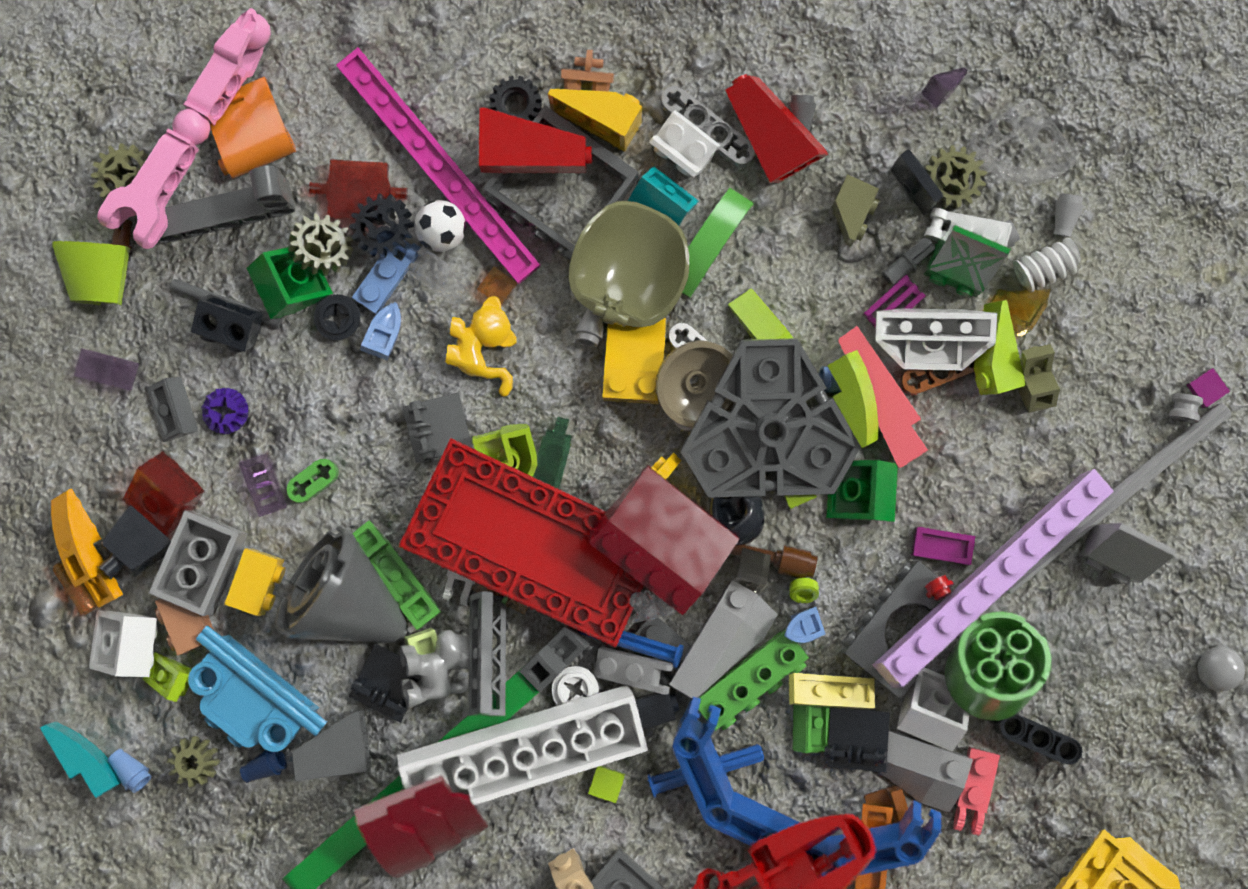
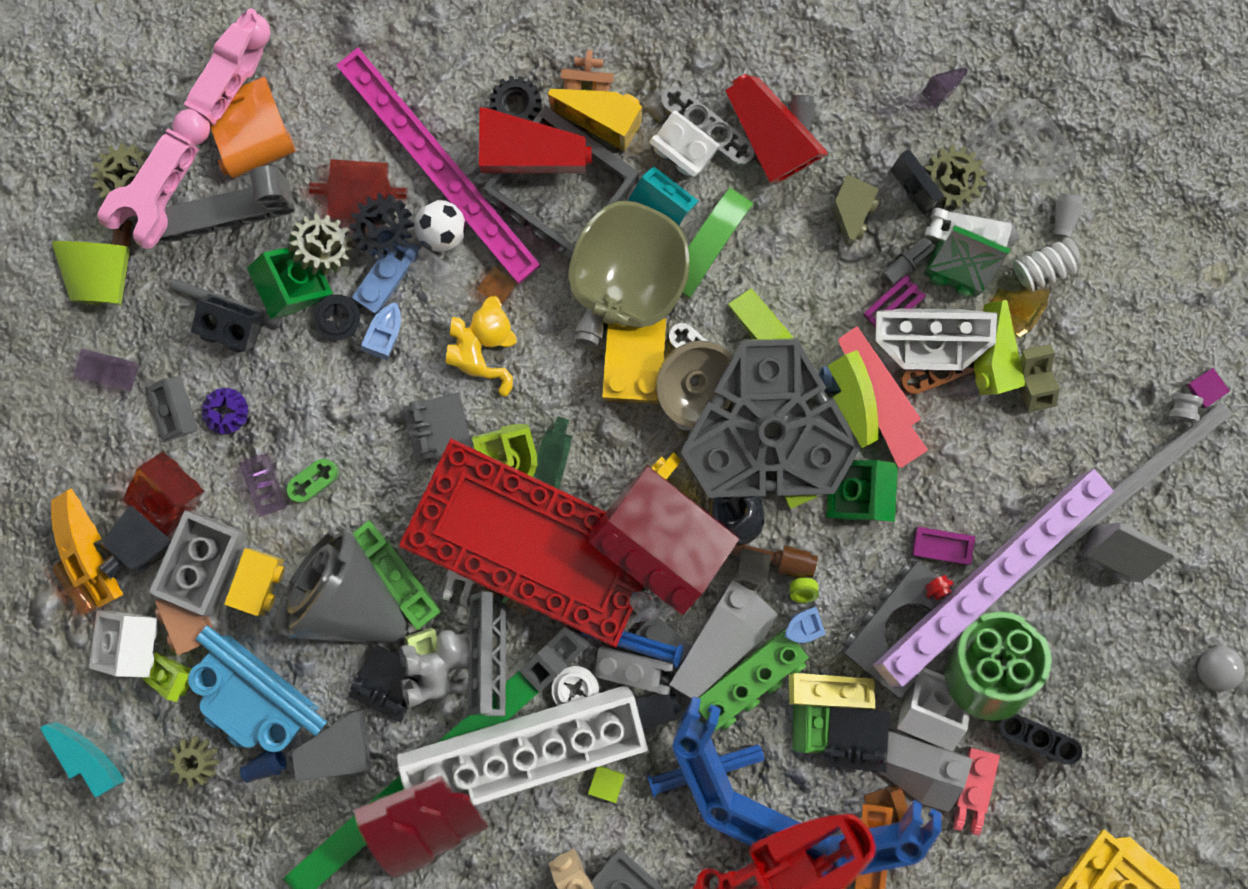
(129, 771): medium blue cone -> none

